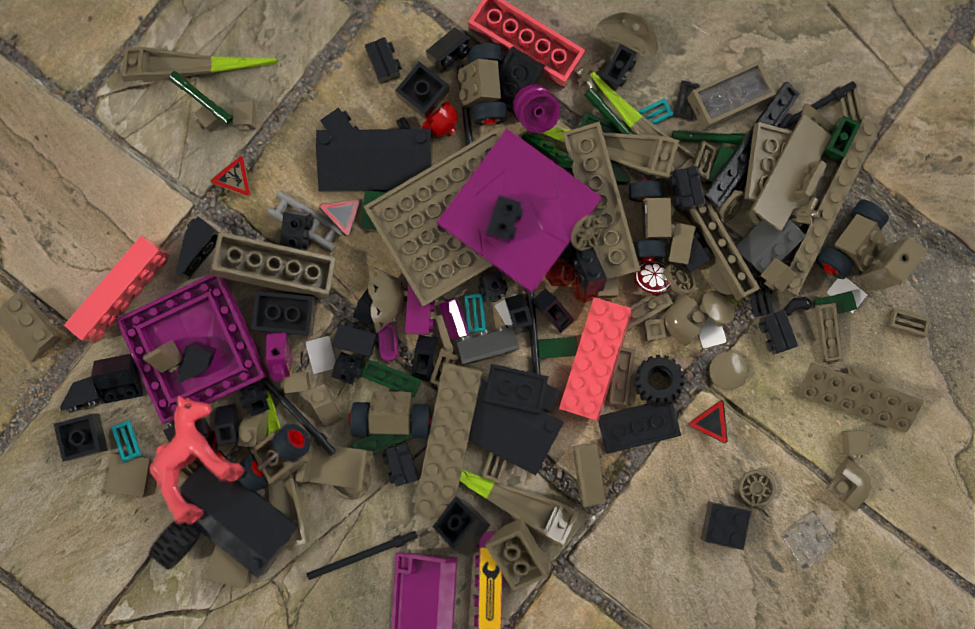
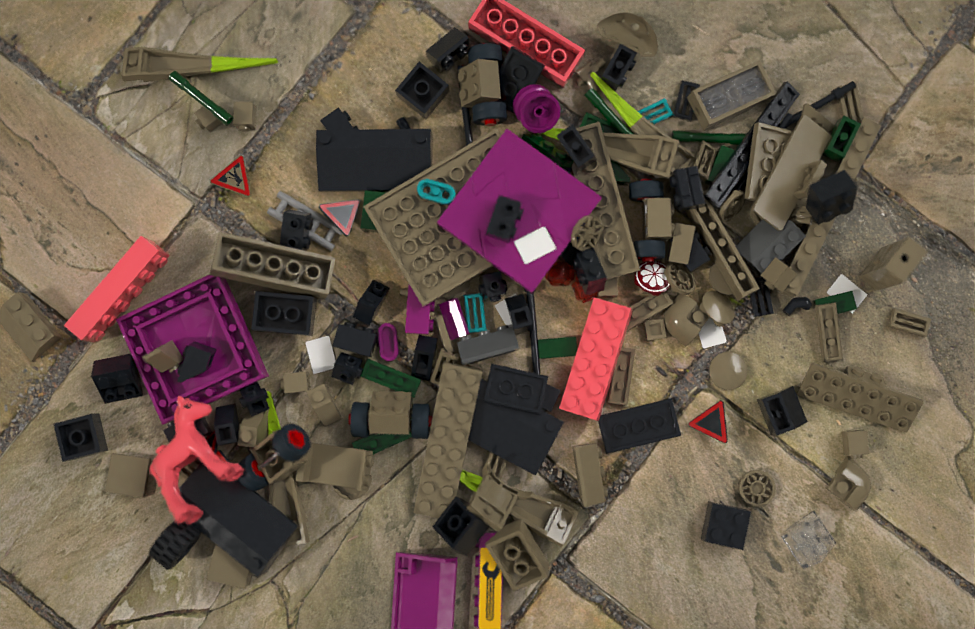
(80, 394): black slope -> none
(132, 456): teal tile -> none
(197, 245): black slope -> none
(280, 365): magenta torso -> none
(319, 438): black bar -> none
(382, 60): black brick -> none
(388, 297): dark tan piece -> none
(397, 542): black bar -> none
(401, 464): black brick -> none
(437, 189): none -> teal plate
(442, 121): red cylinder -> none
(495, 499): none -> dark tan piece
(535, 245): none -> white sticker
(552, 310): black slope -> none
(576, 147): none -> black brick
(665, 366): black tyre -> none
(778, 332): black brick -> none
(782, 411): none -> black slope
(831, 197): none -> black brick
(858, 242): brick -> none

